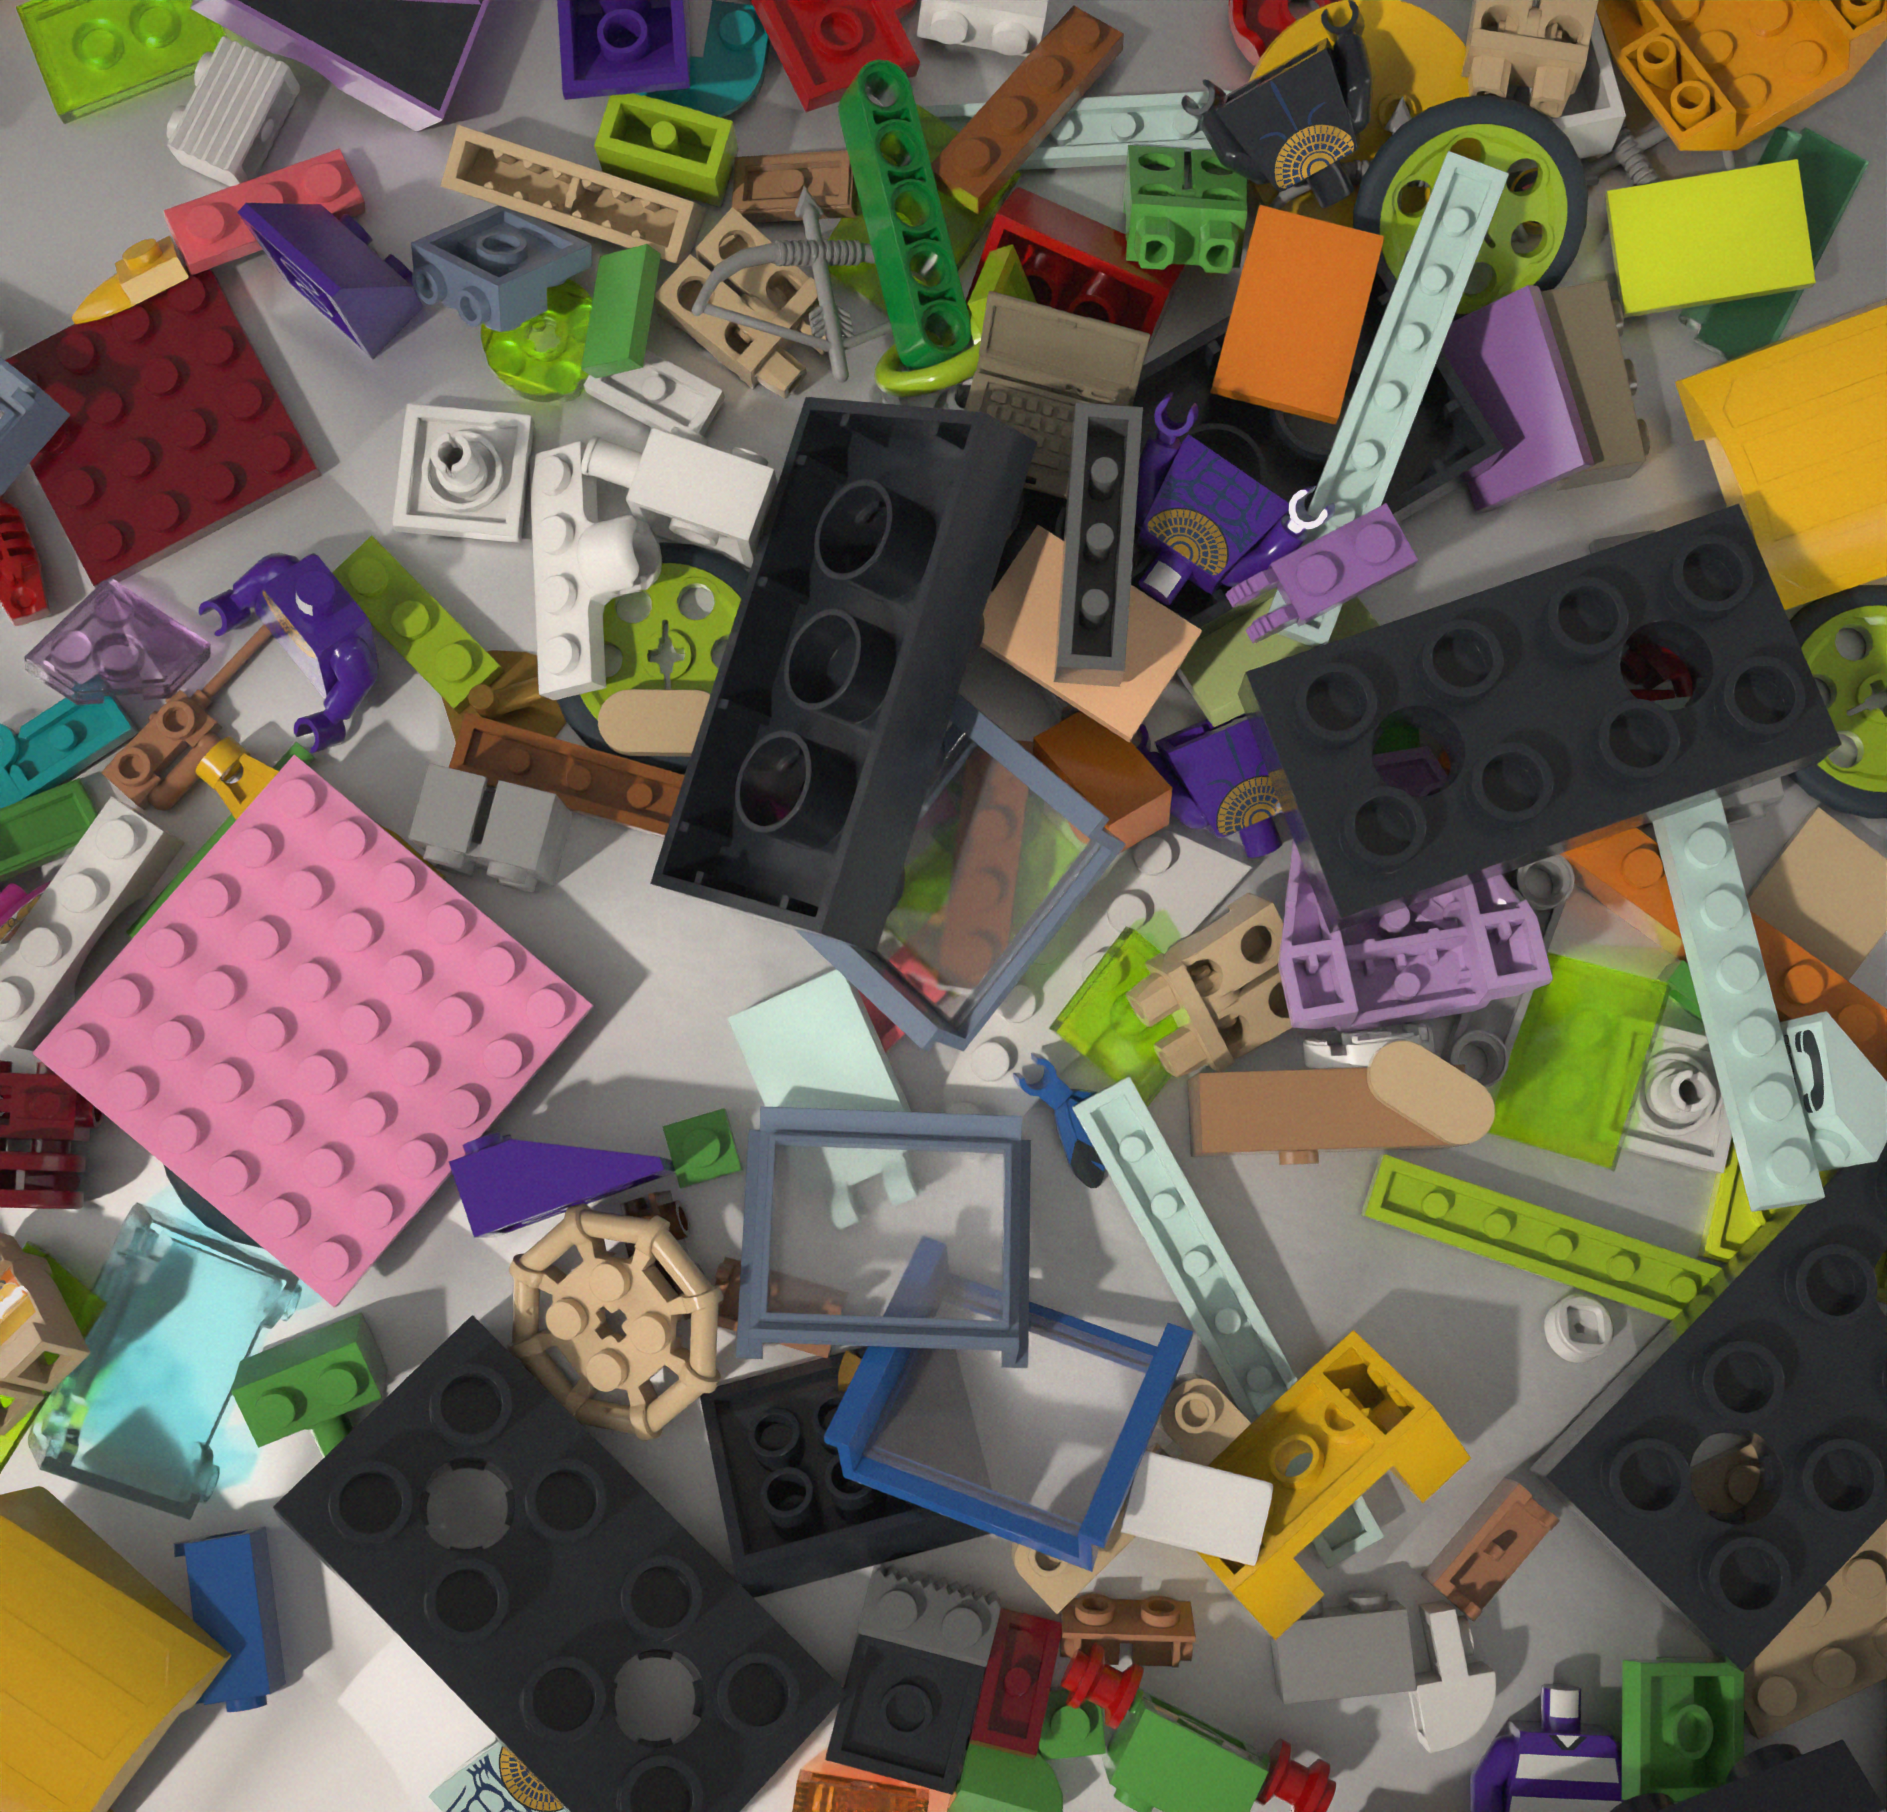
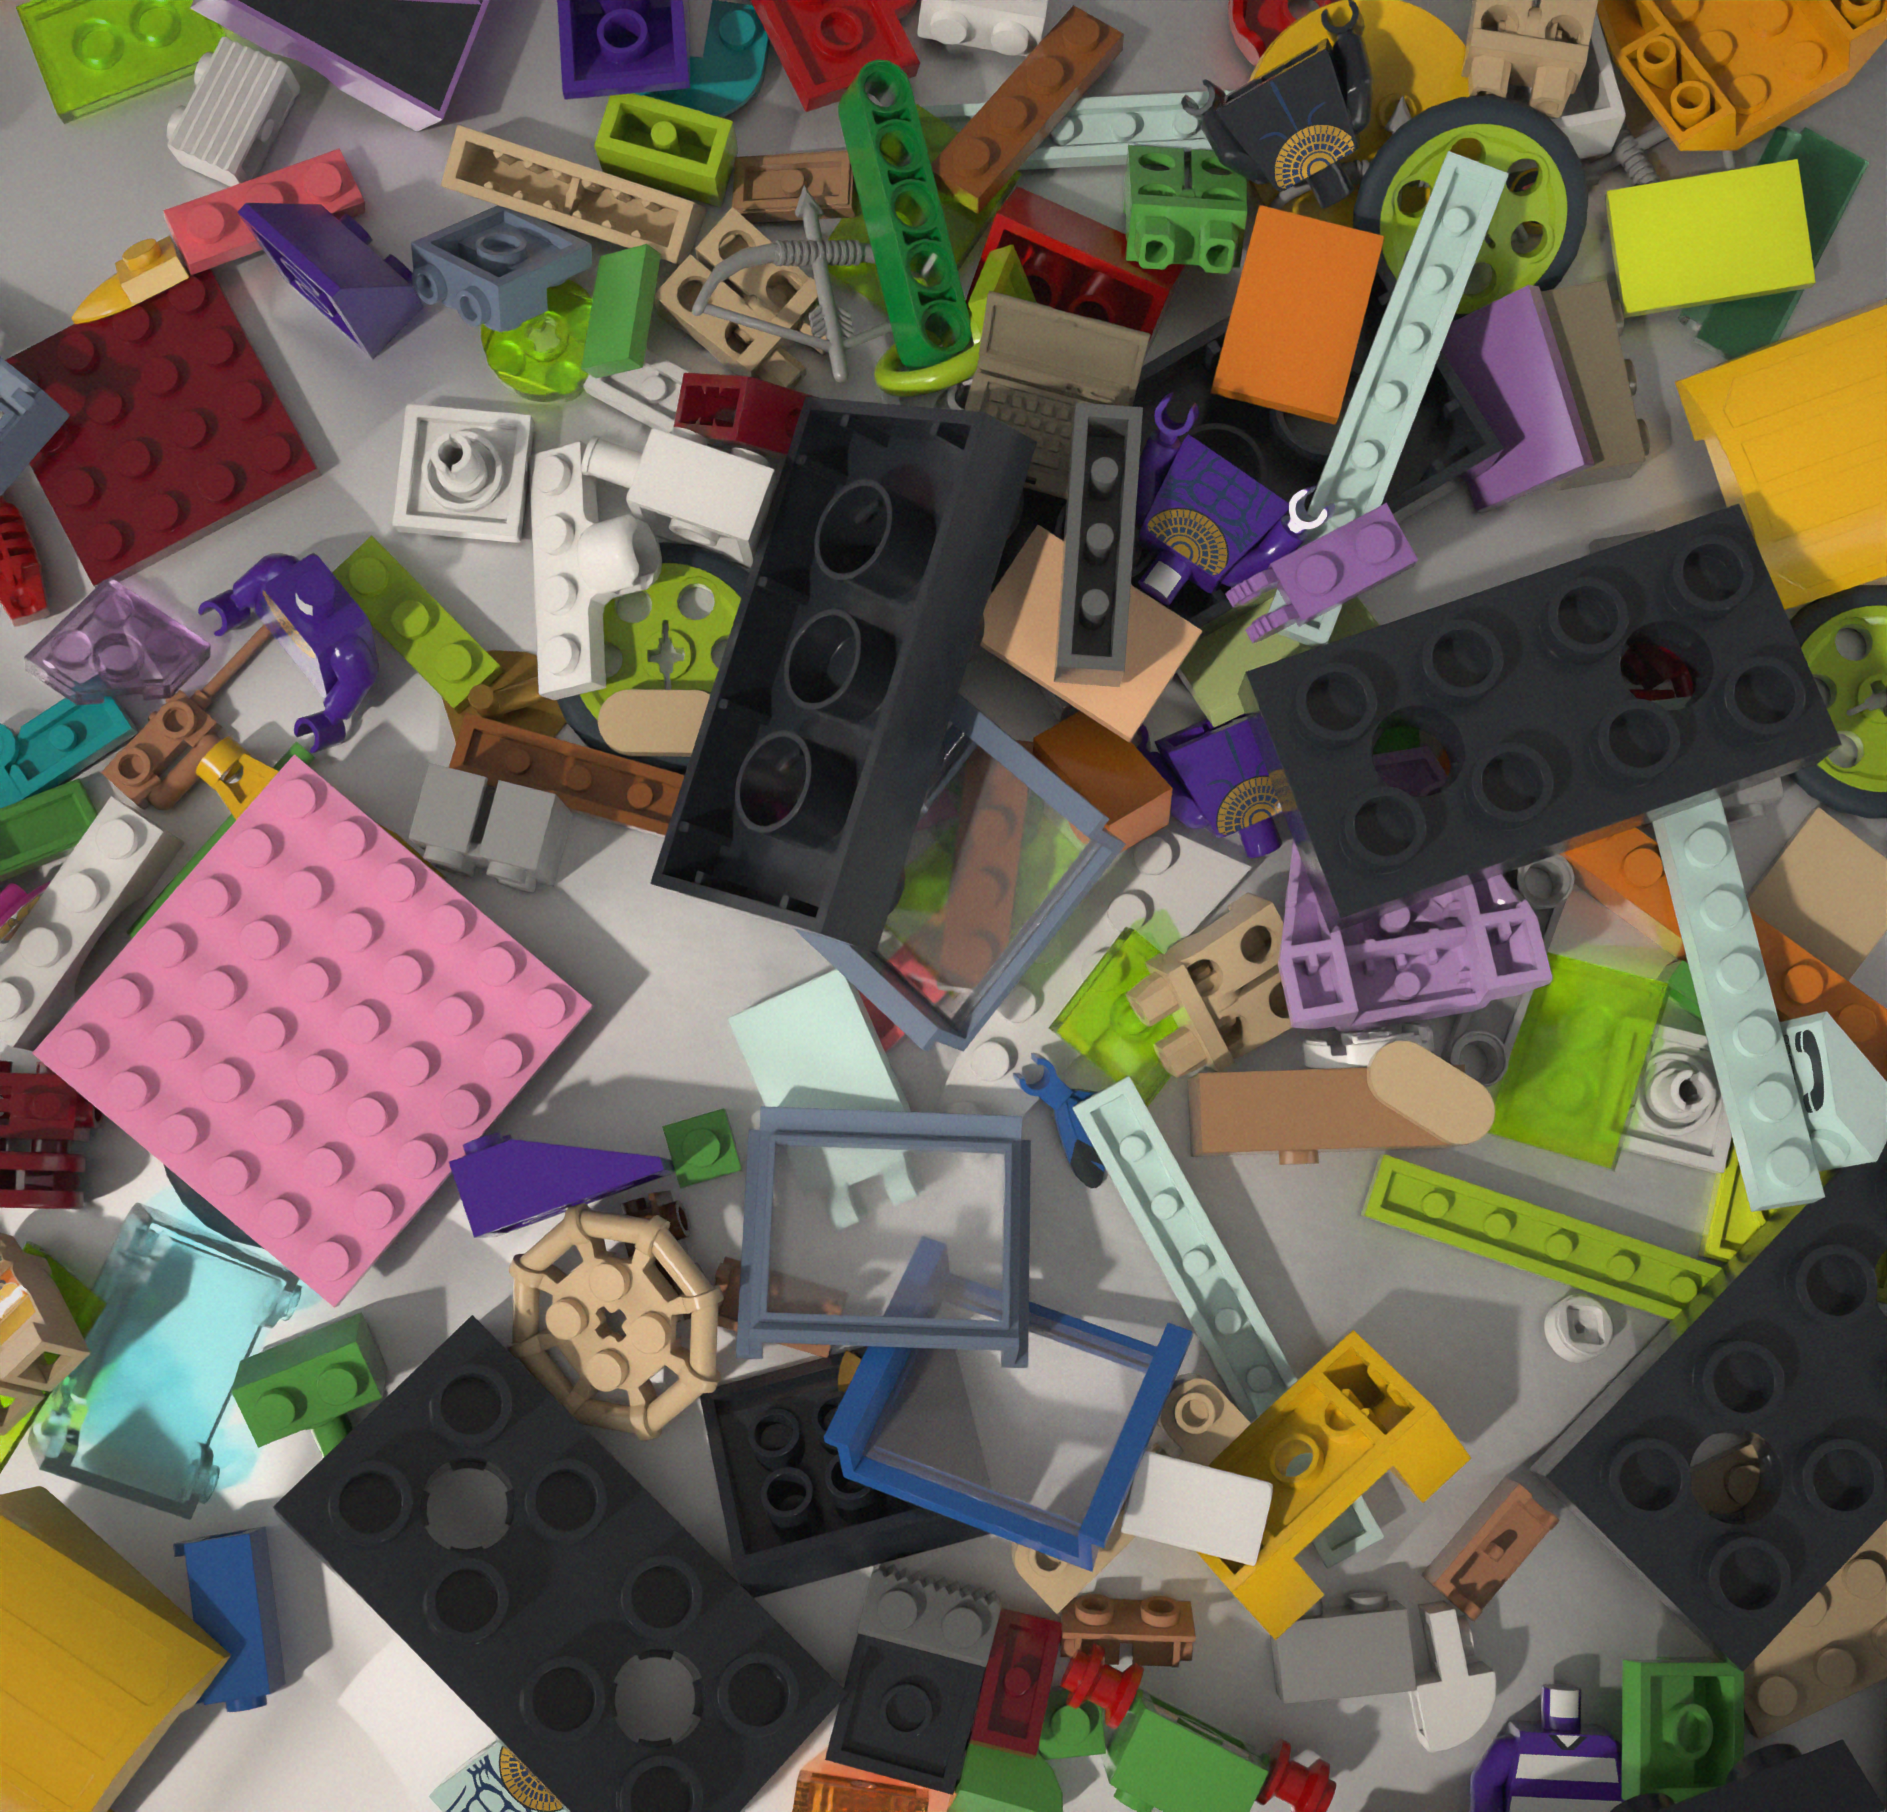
(763, 415): none -> dark red torso

